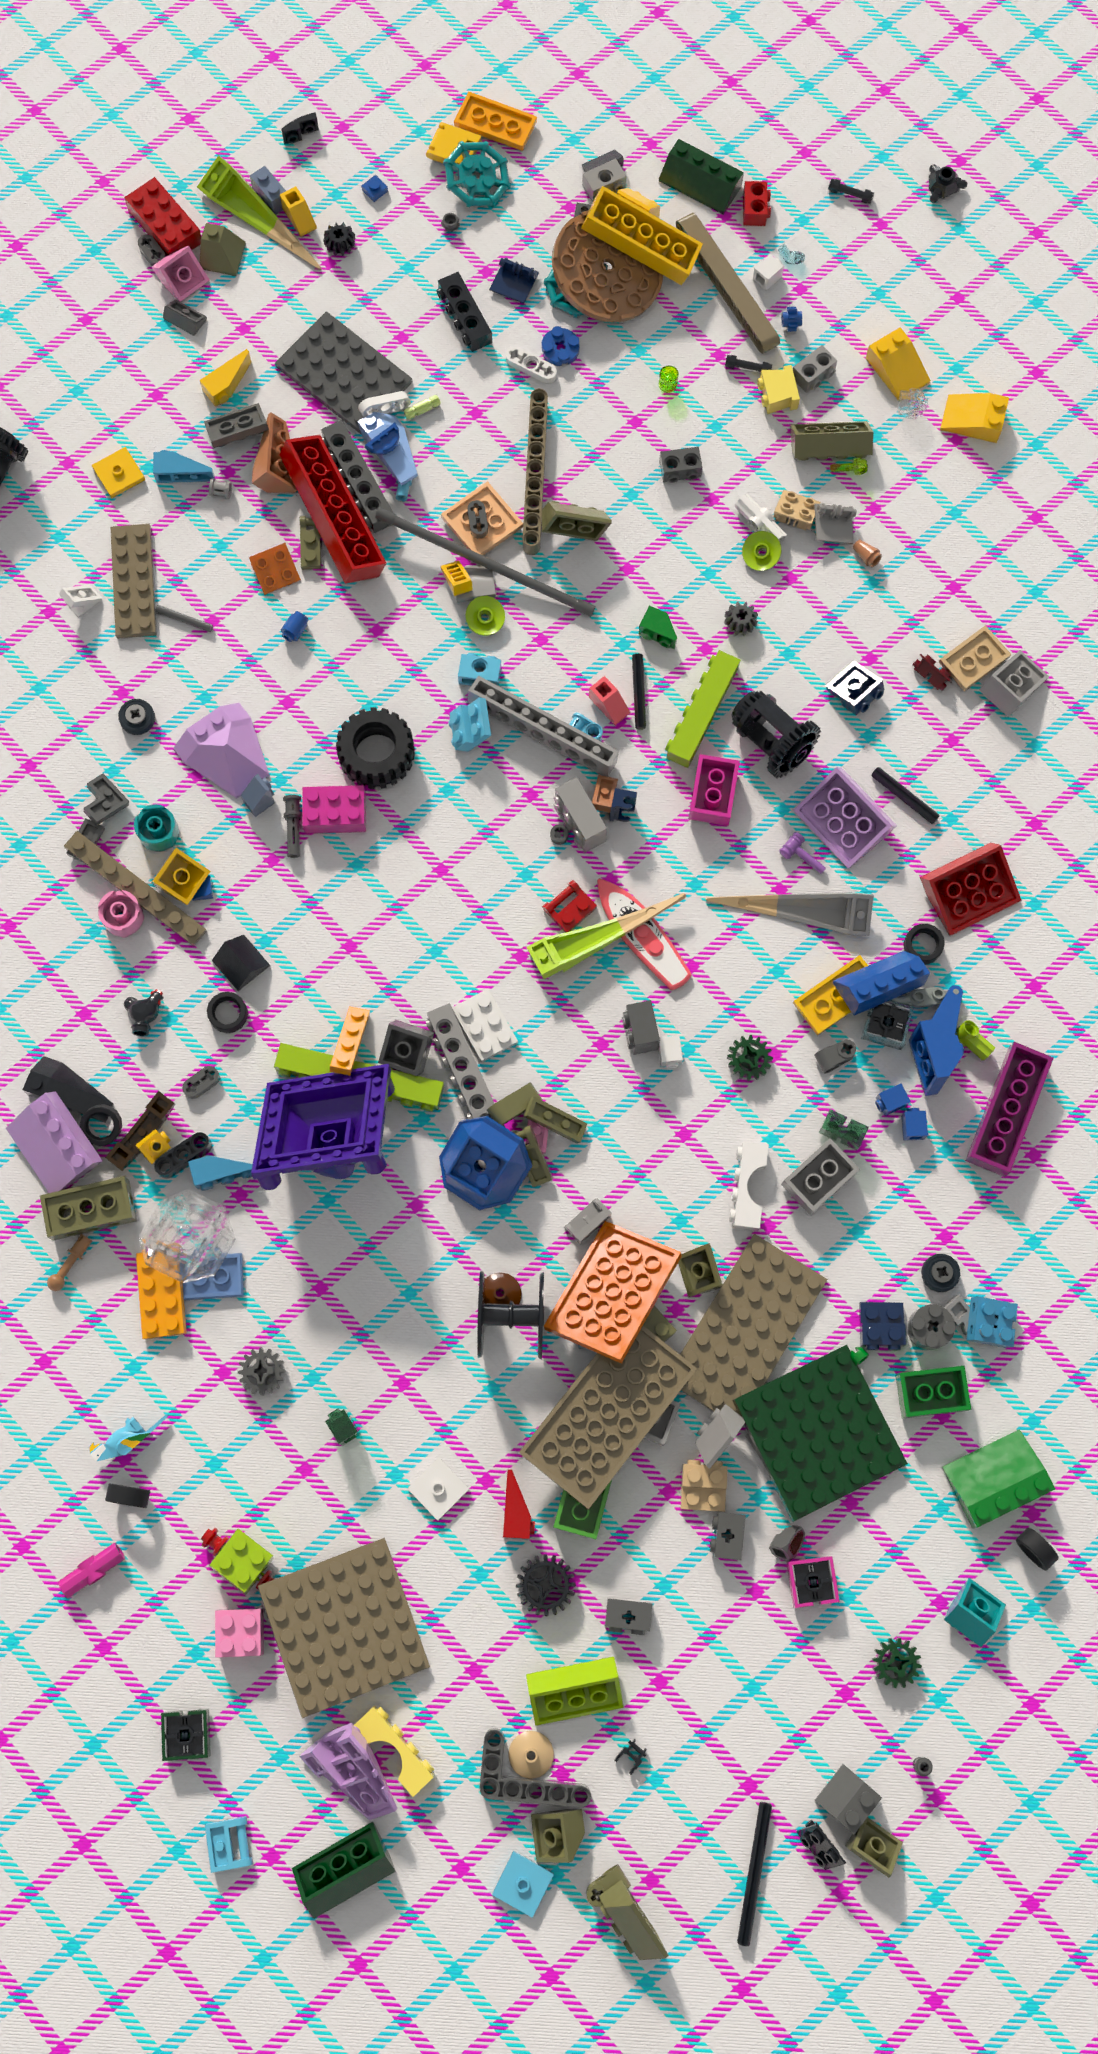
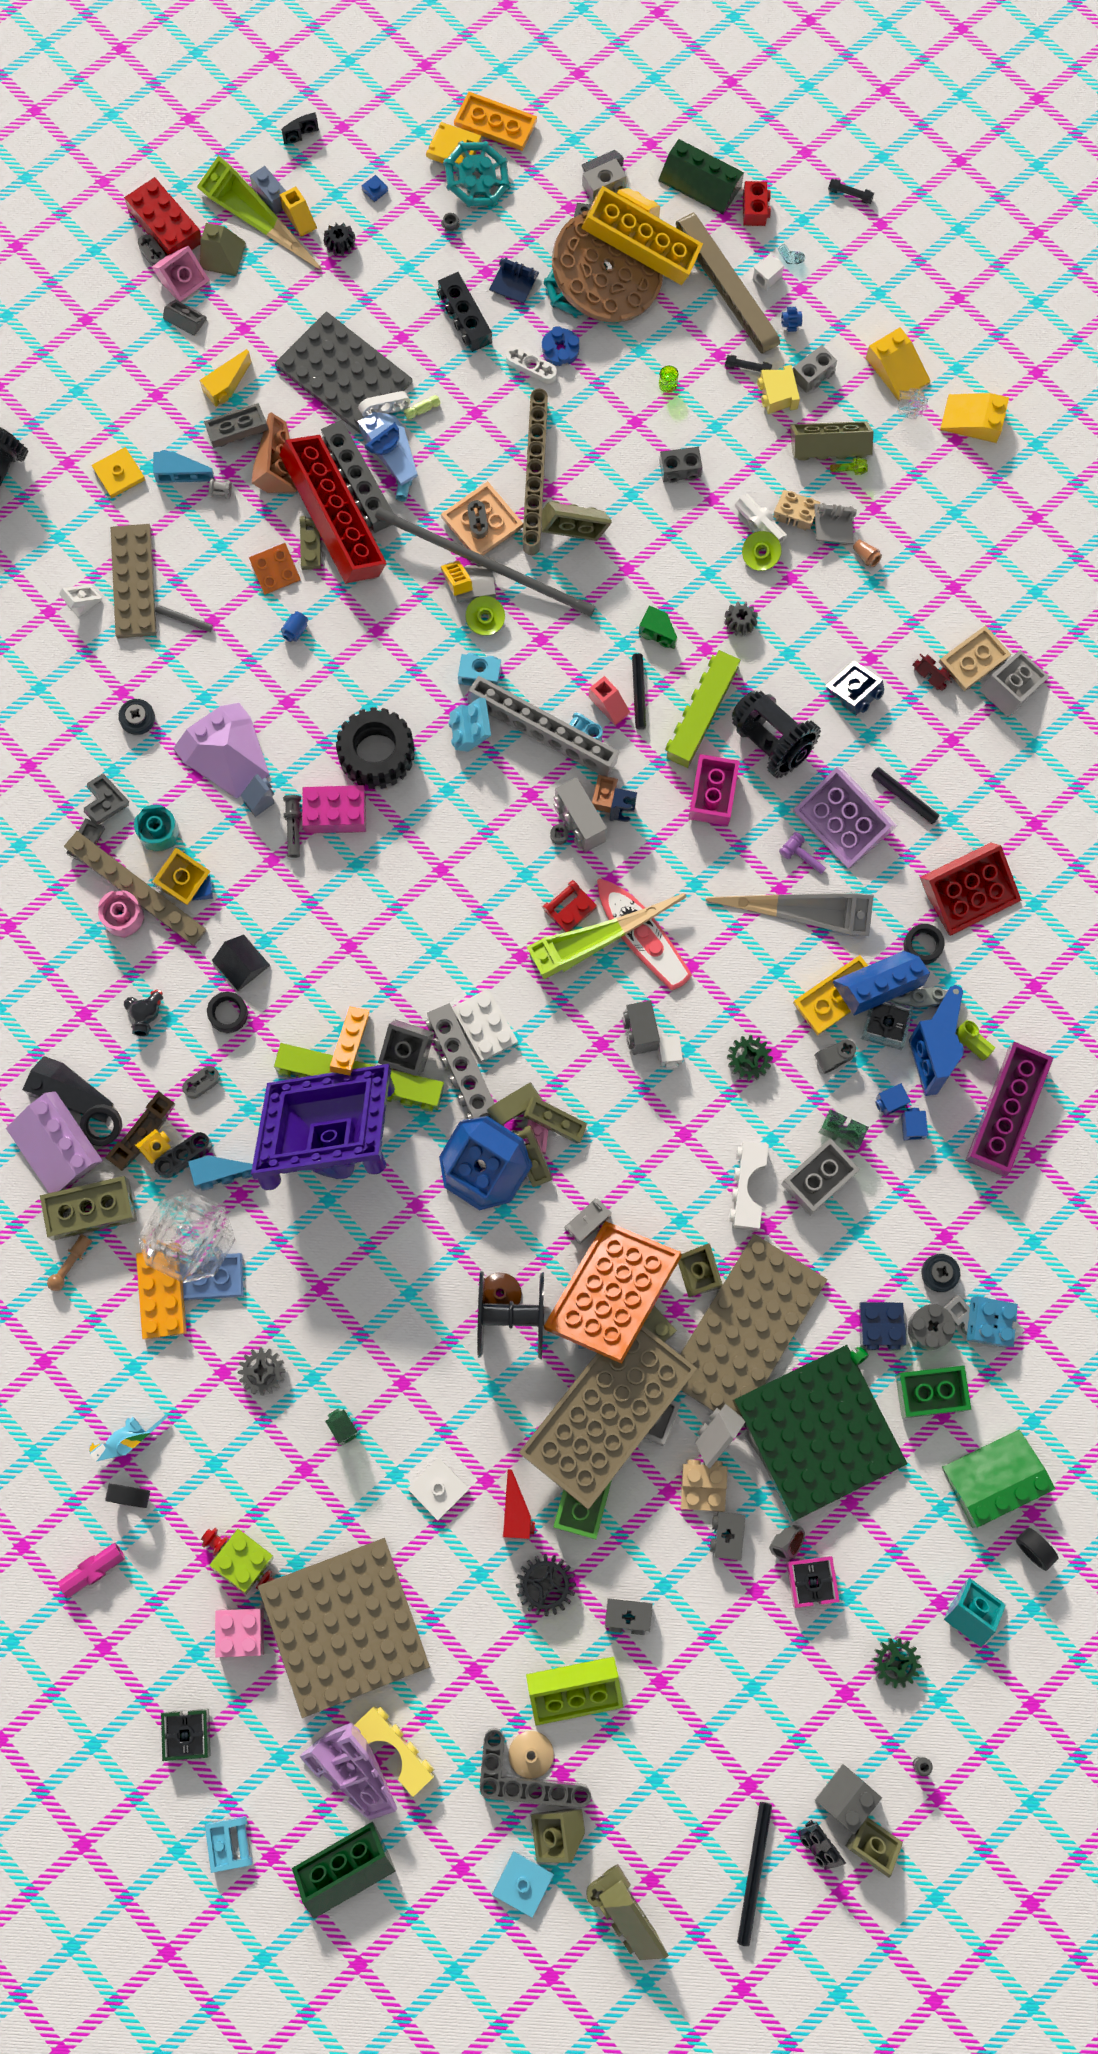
(625, 1750): black piece -> none
(944, 182): black rock -> none

